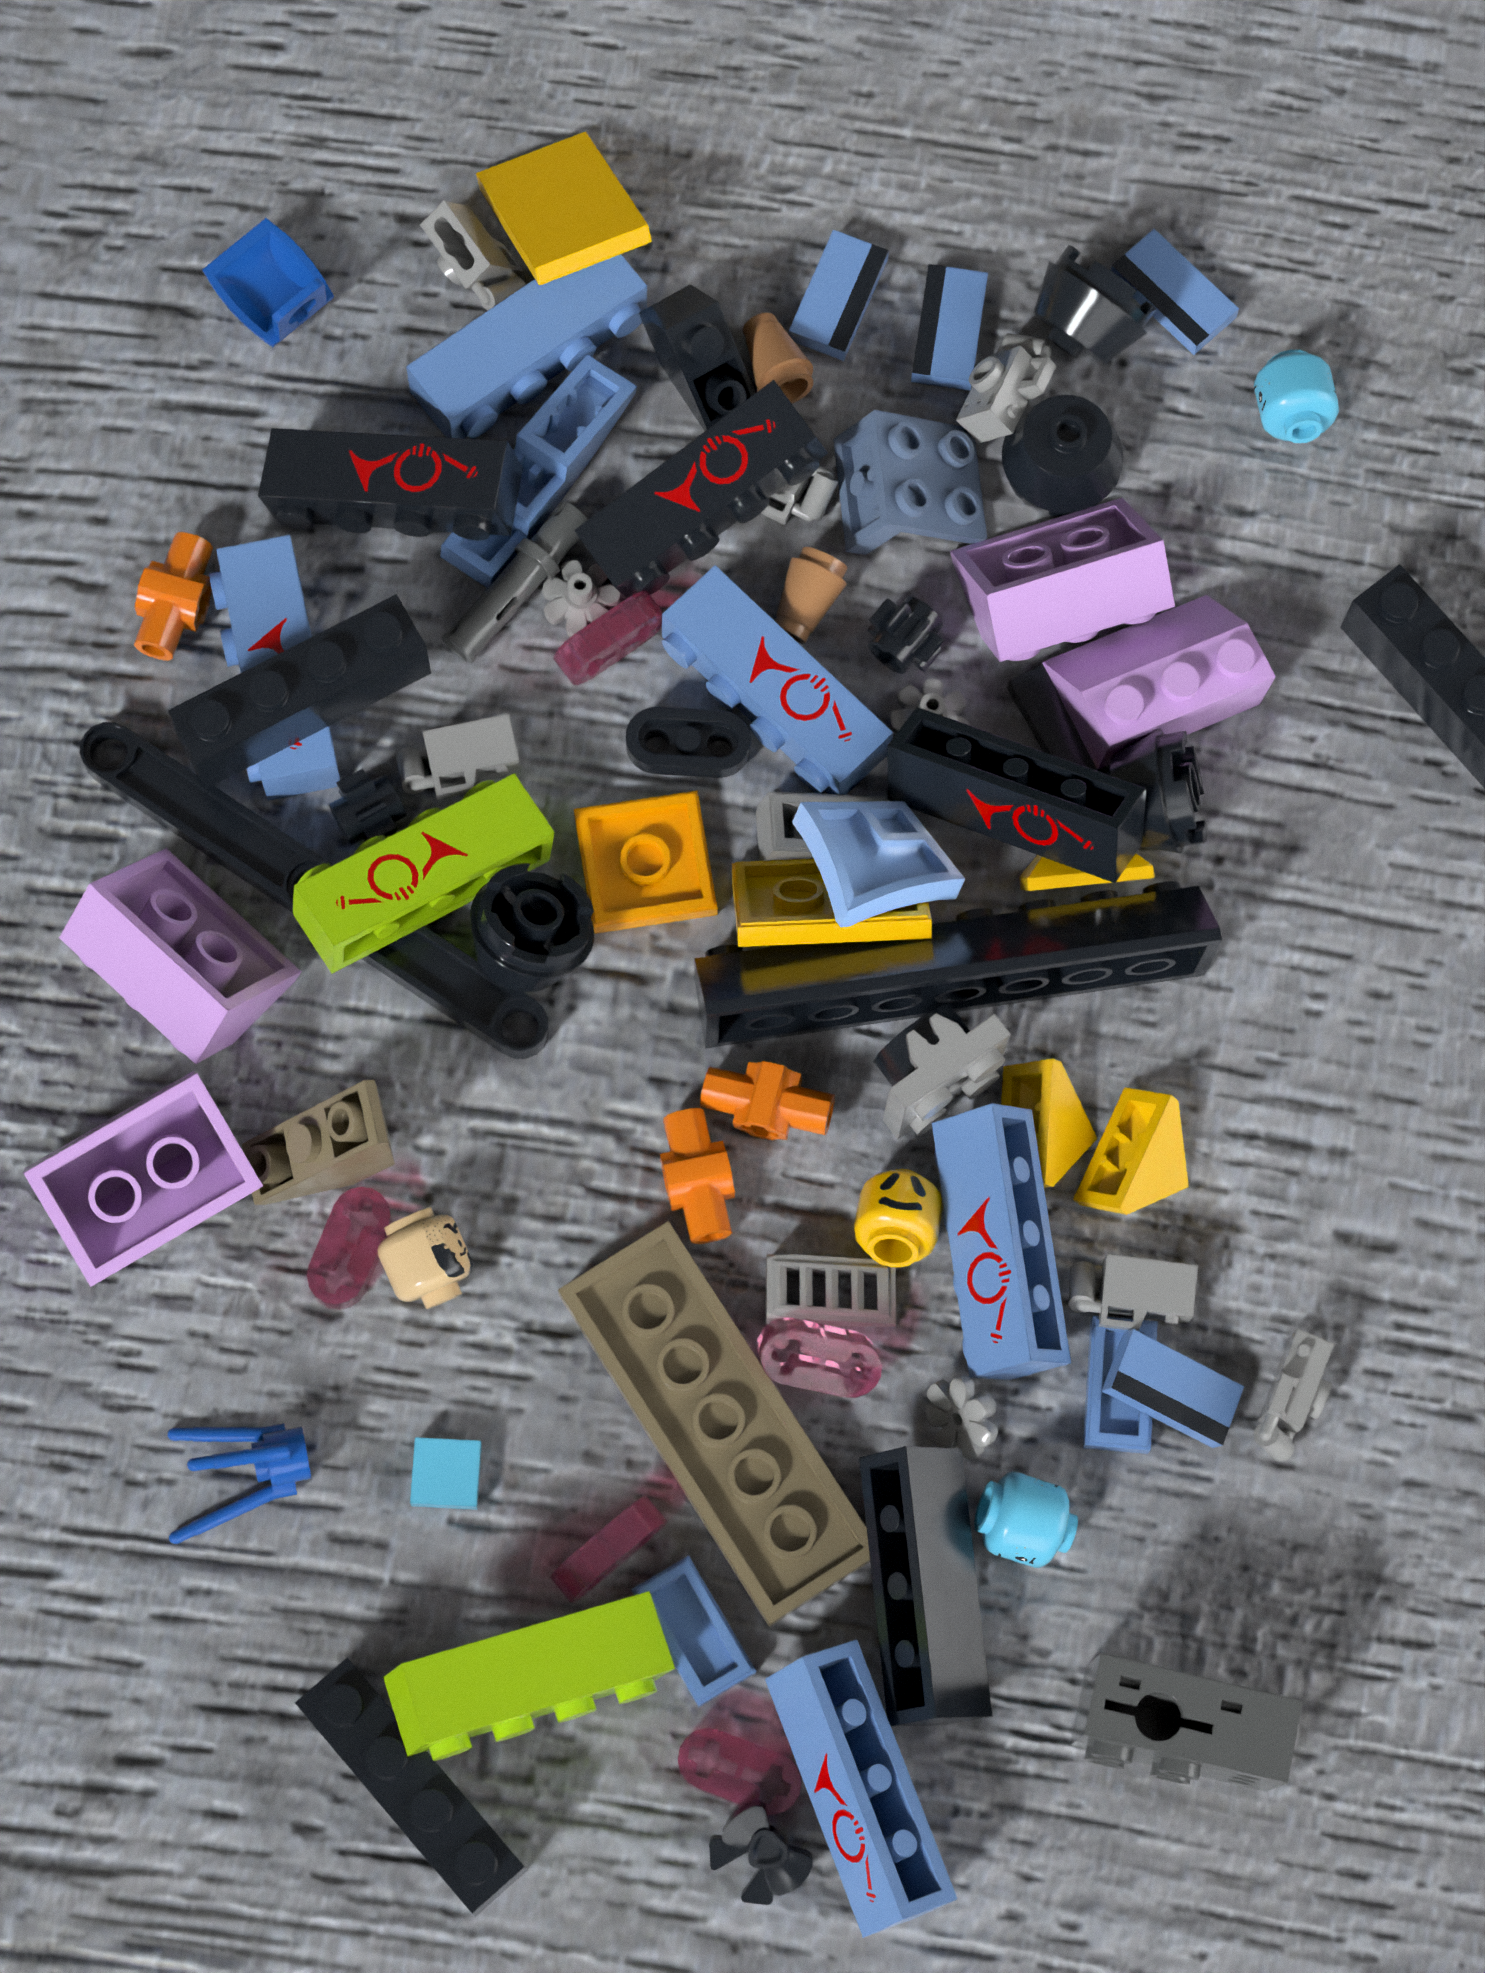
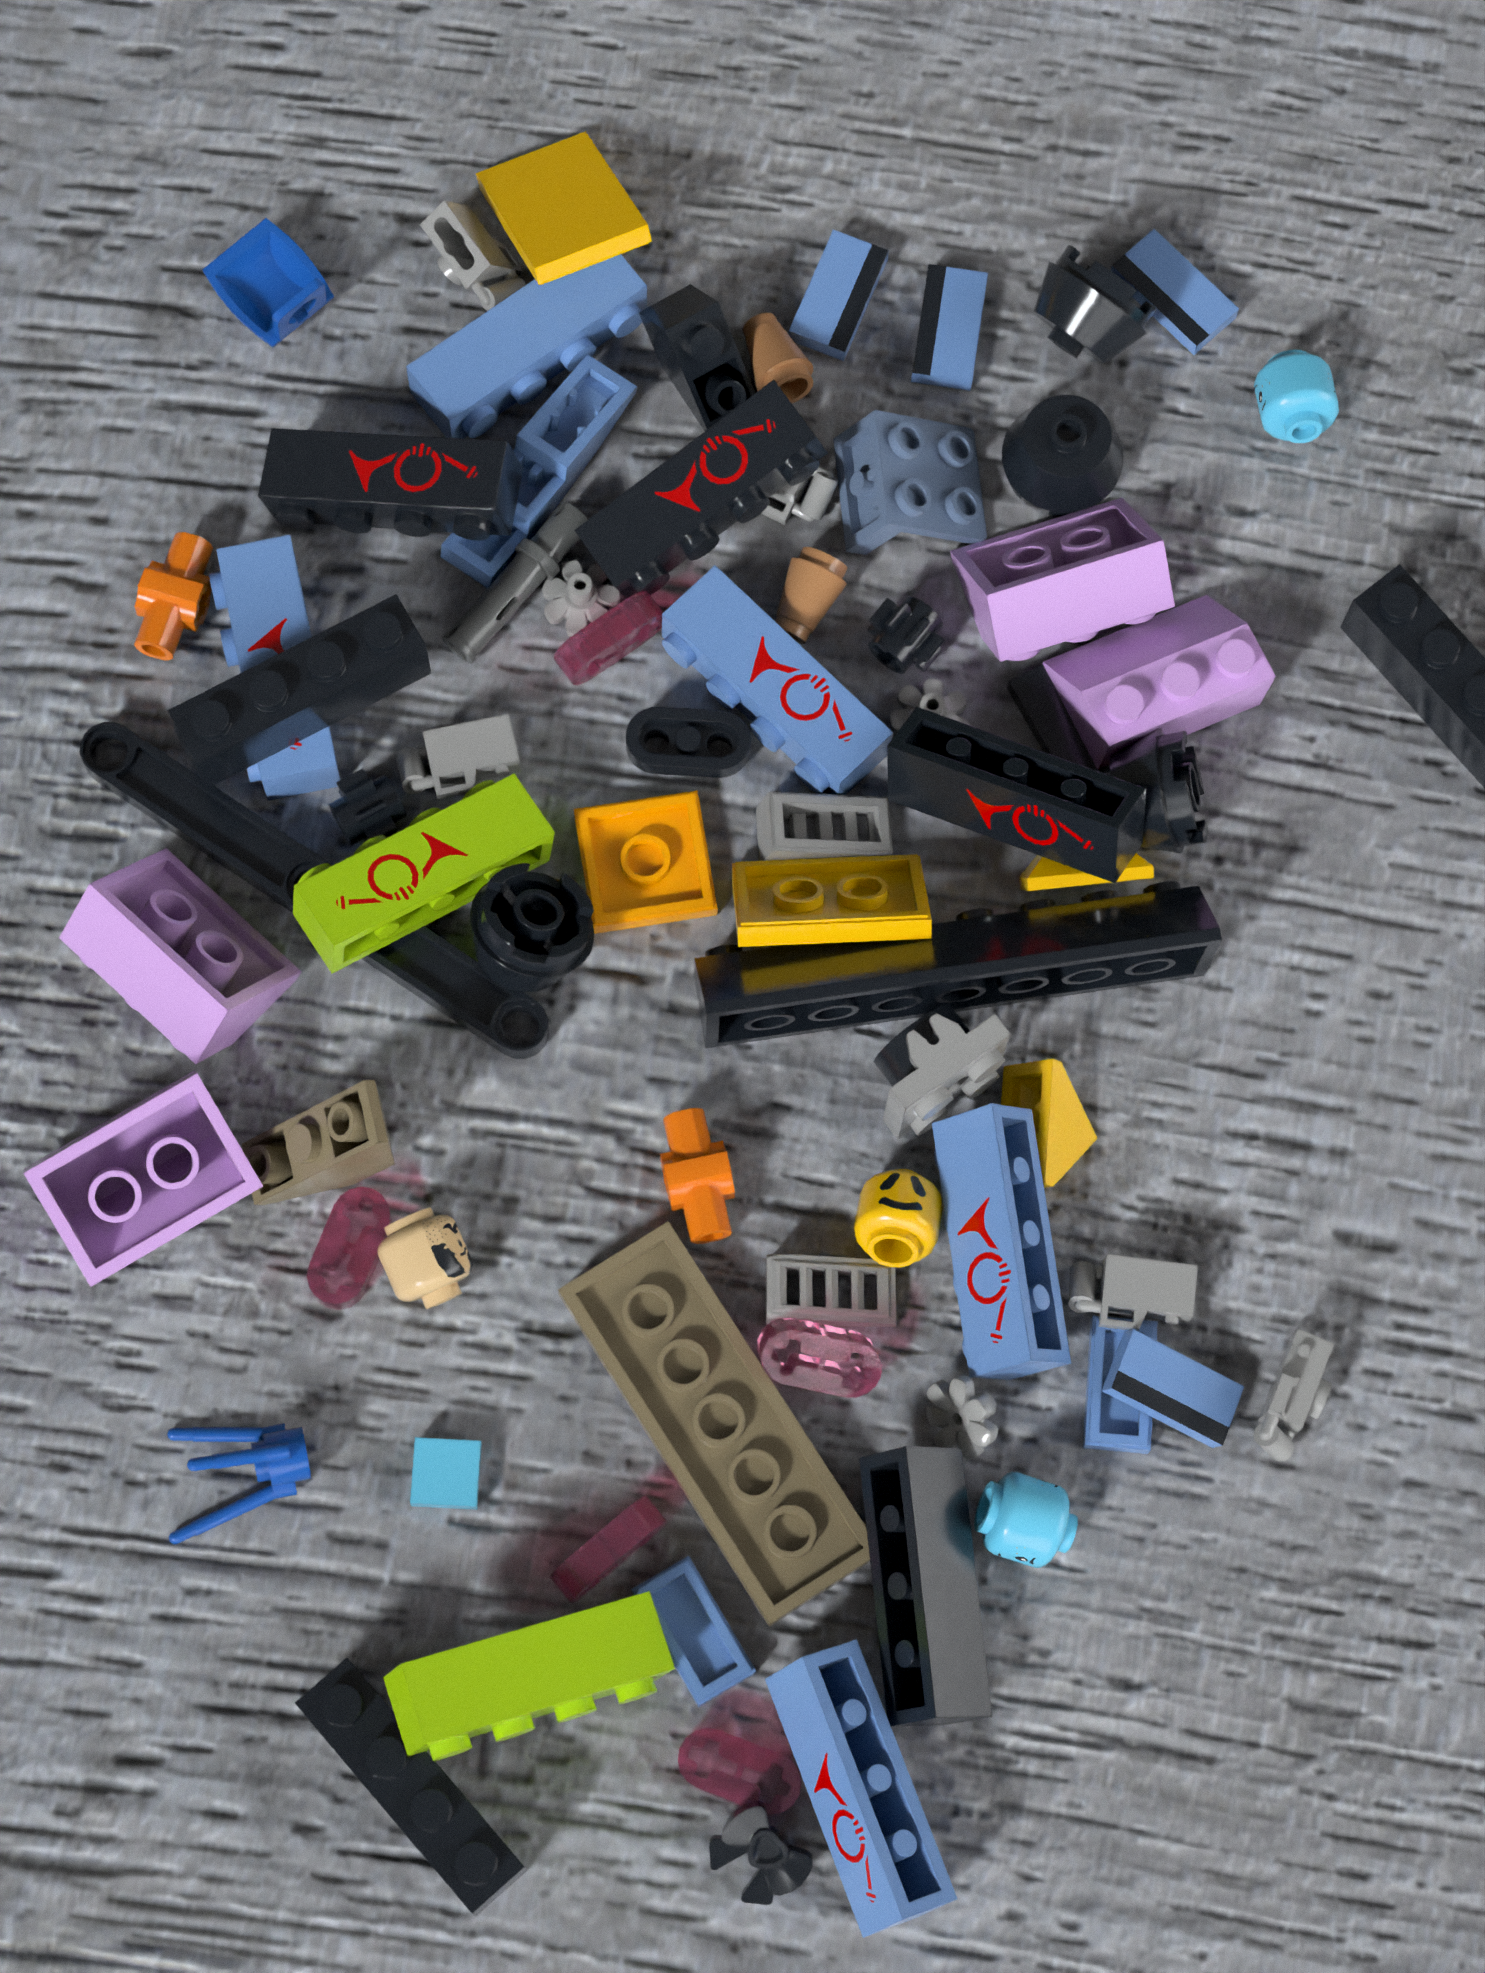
(767, 1100): orange axle -> none
(875, 857): light blue plate -> none
(1005, 385): light grey piece -> none
(1137, 1155): yellow slope -> none
(1184, 1725): dark grey piece -> none

